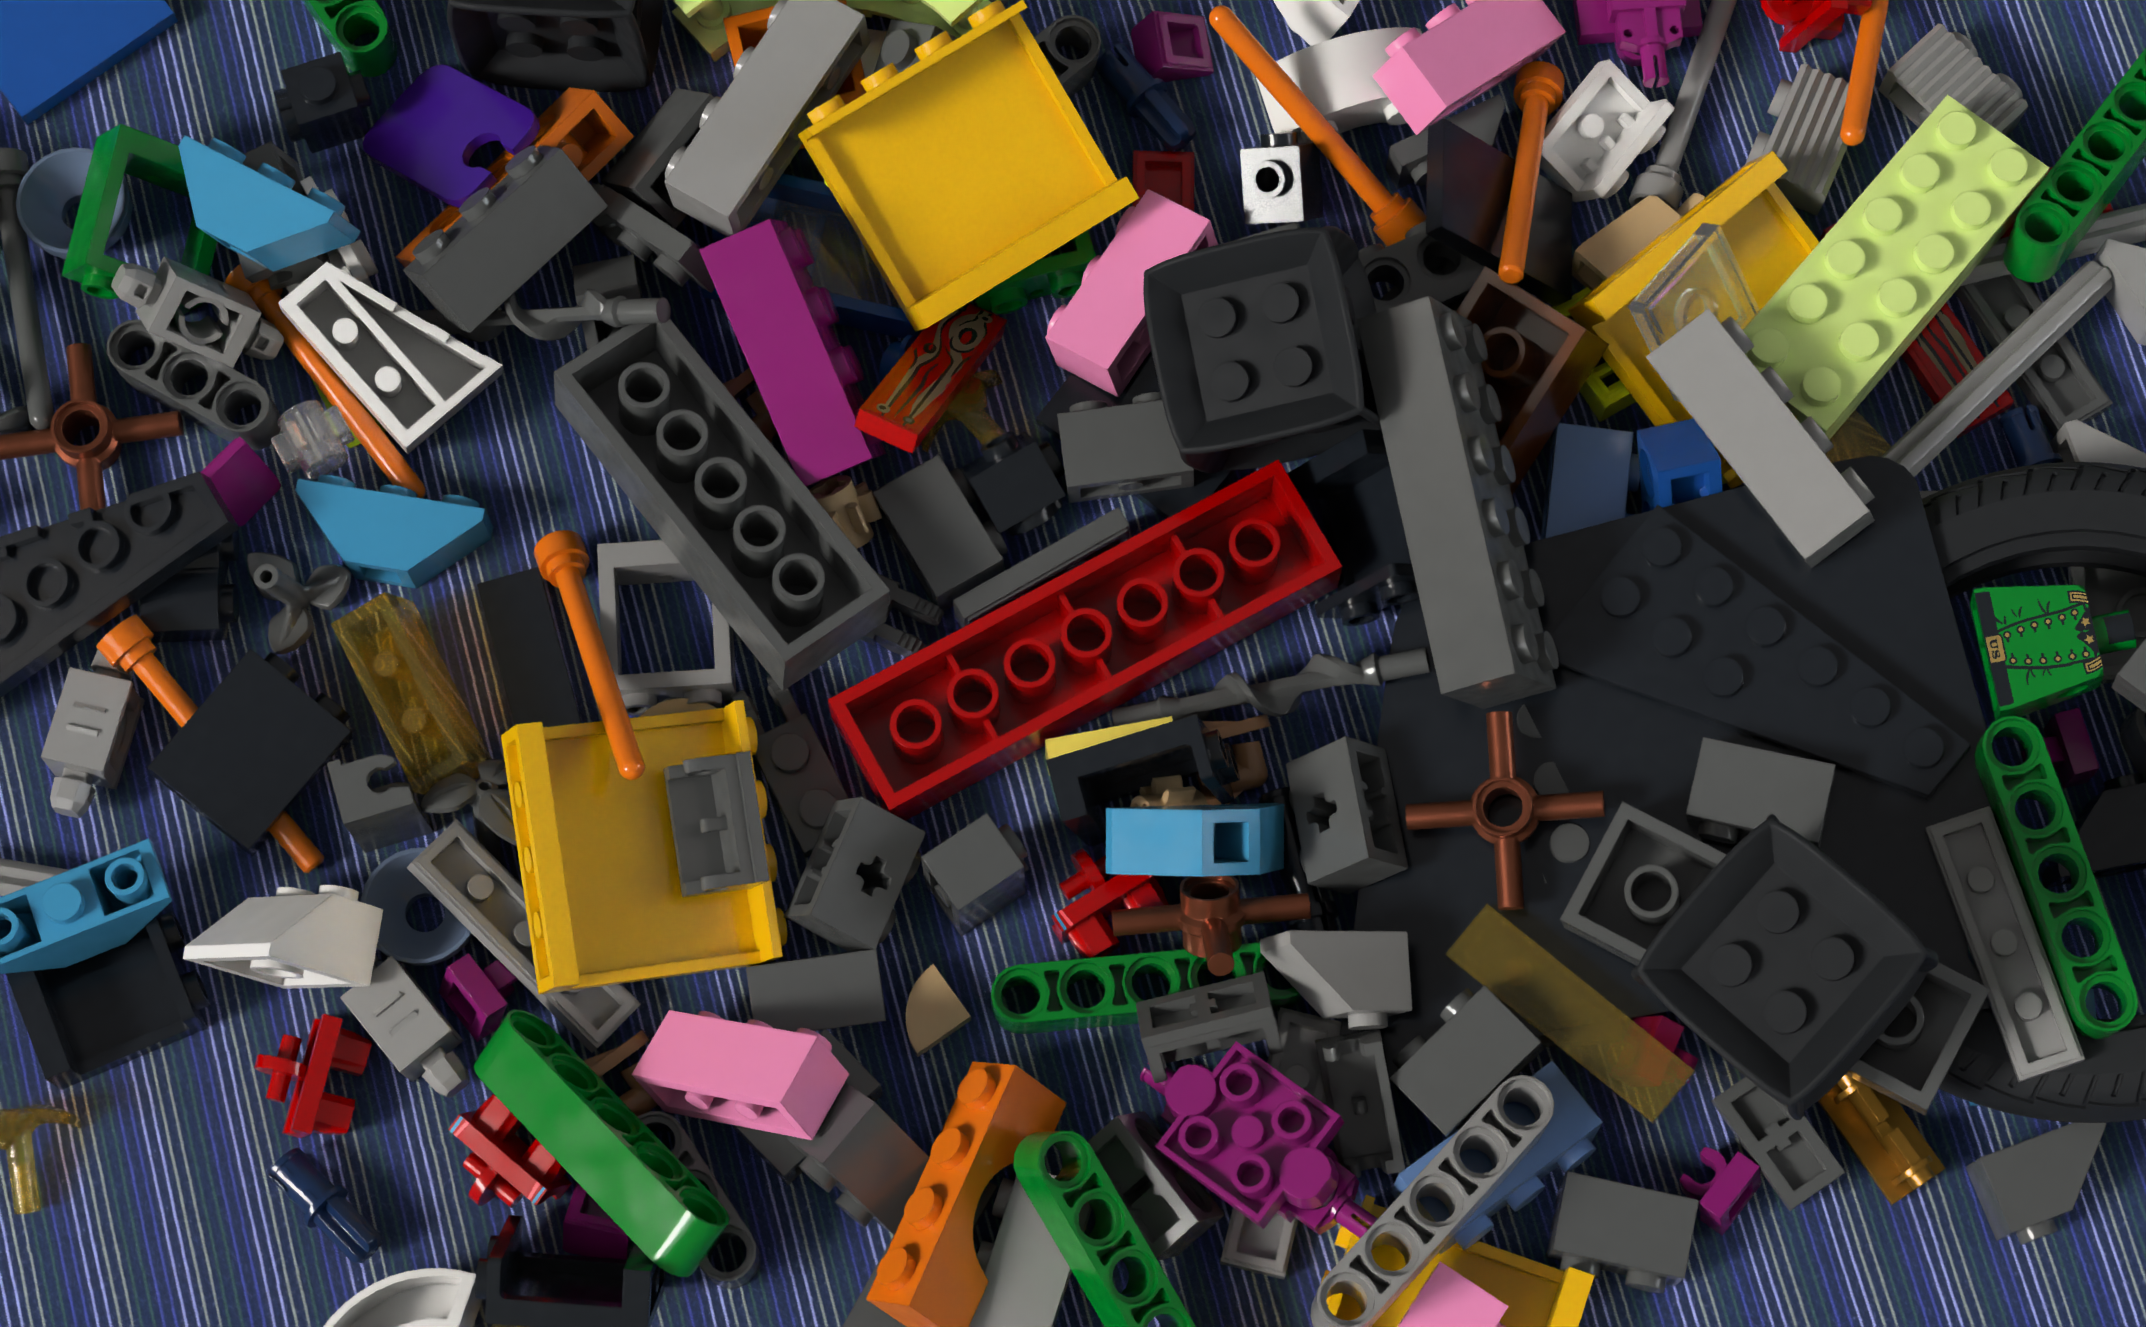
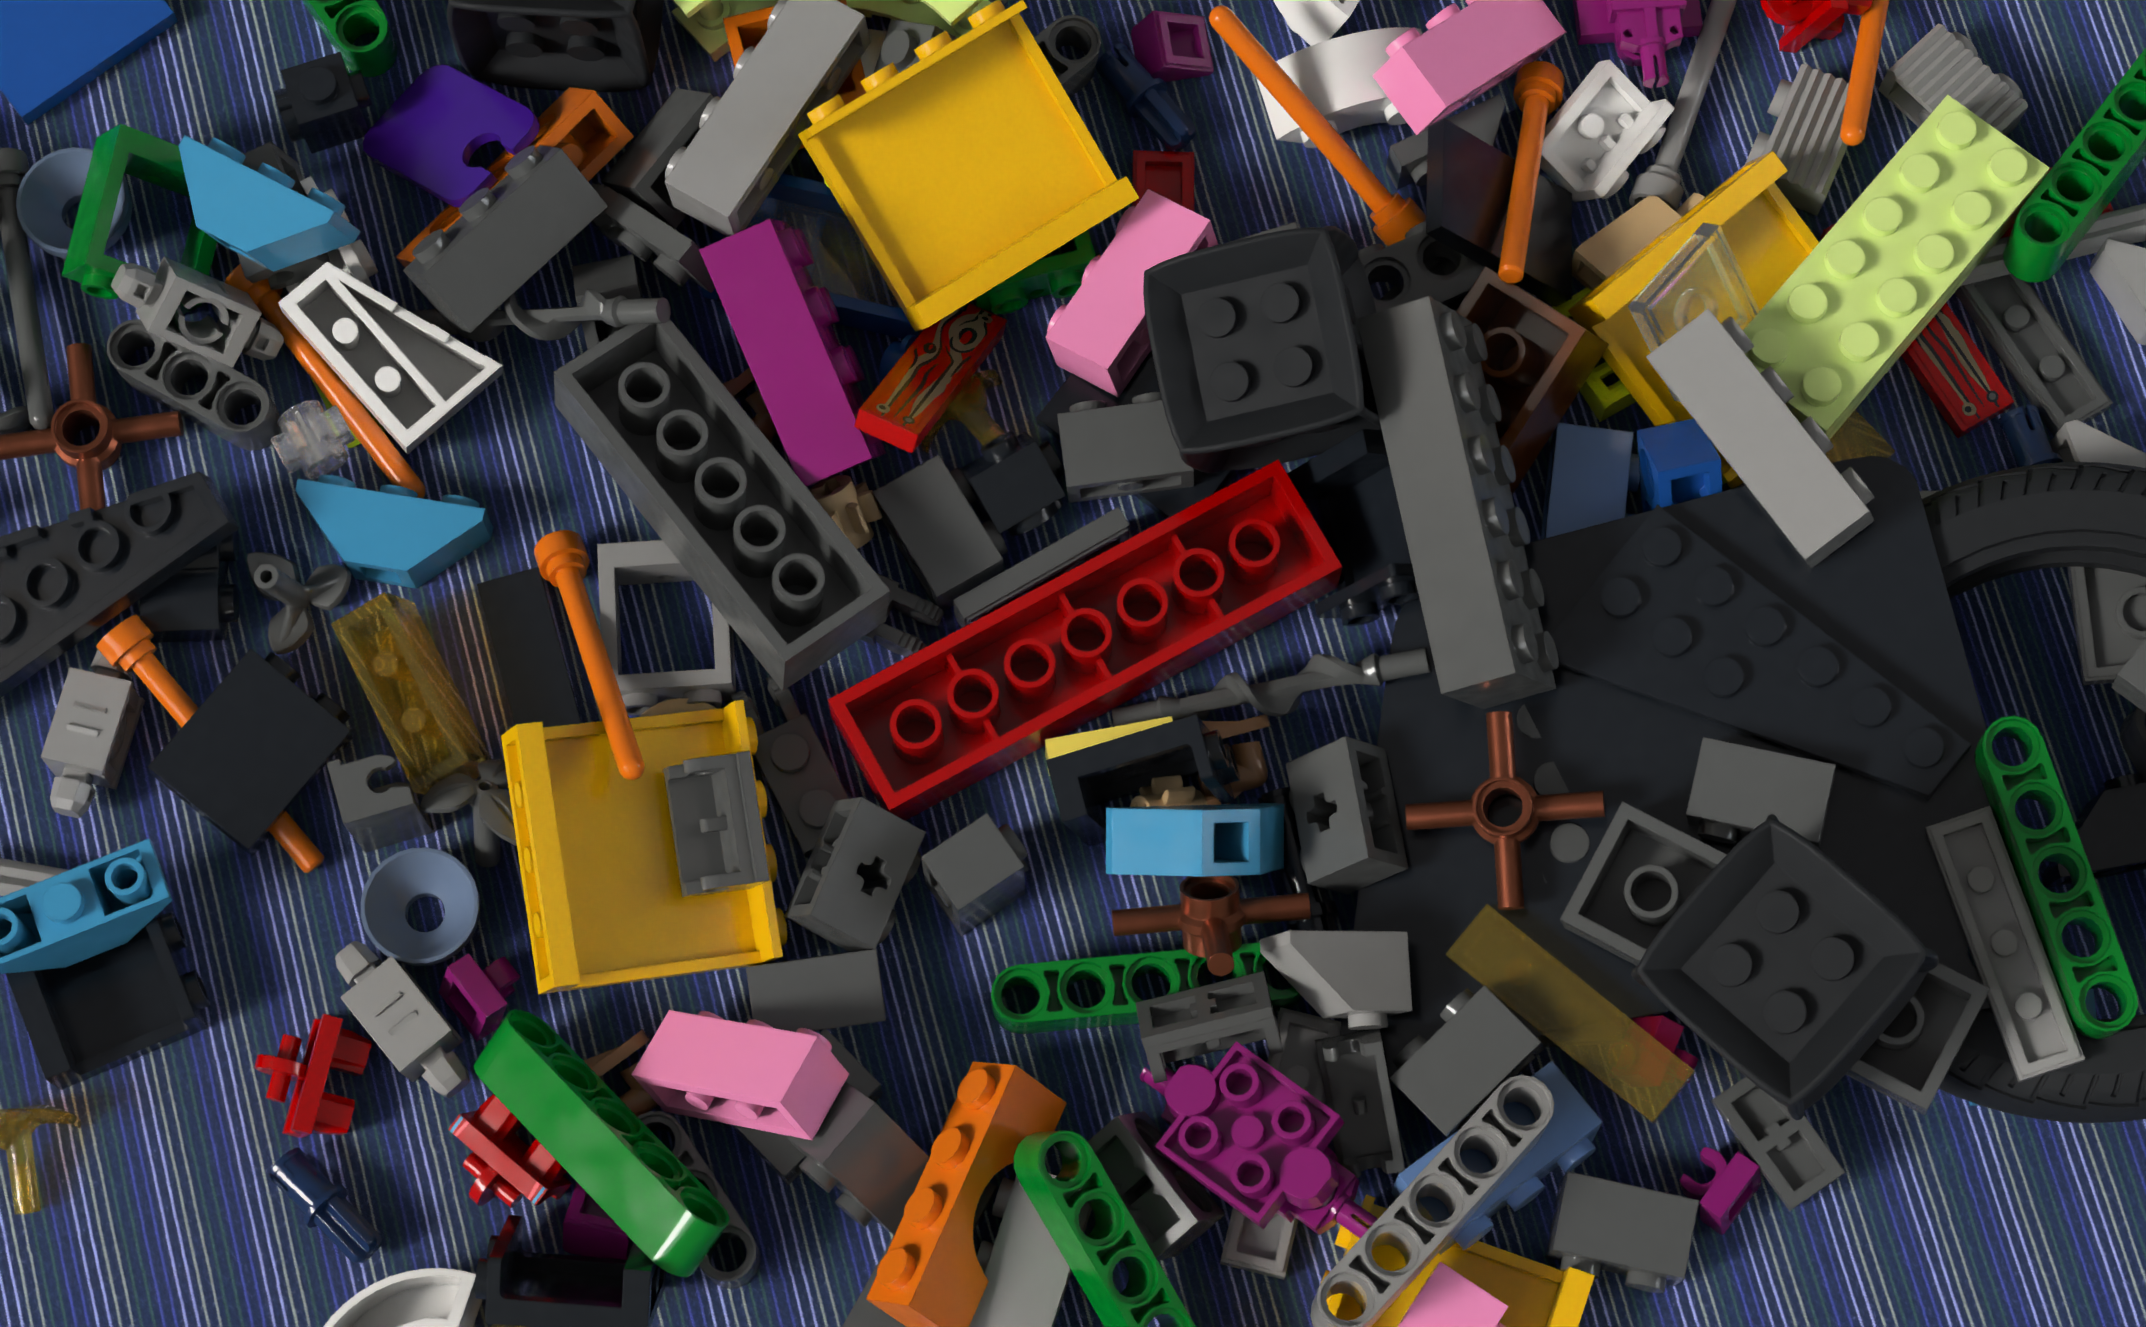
(242, 480): magenta slope -> none
(295, 939): white slope -> none
(494, 911): light grey tile -> none
(932, 1011): tan tile -> none
(1084, 919): red hips -> none
(1281, 180): brick -> none
(1881, 1137): pearl gold hinge -> none
(2001, 368): light grey axle -> none
(2035, 1180): dark grey slope -> none
(2043, 644): green torso -> none
(2070, 748): magenta tile -> none

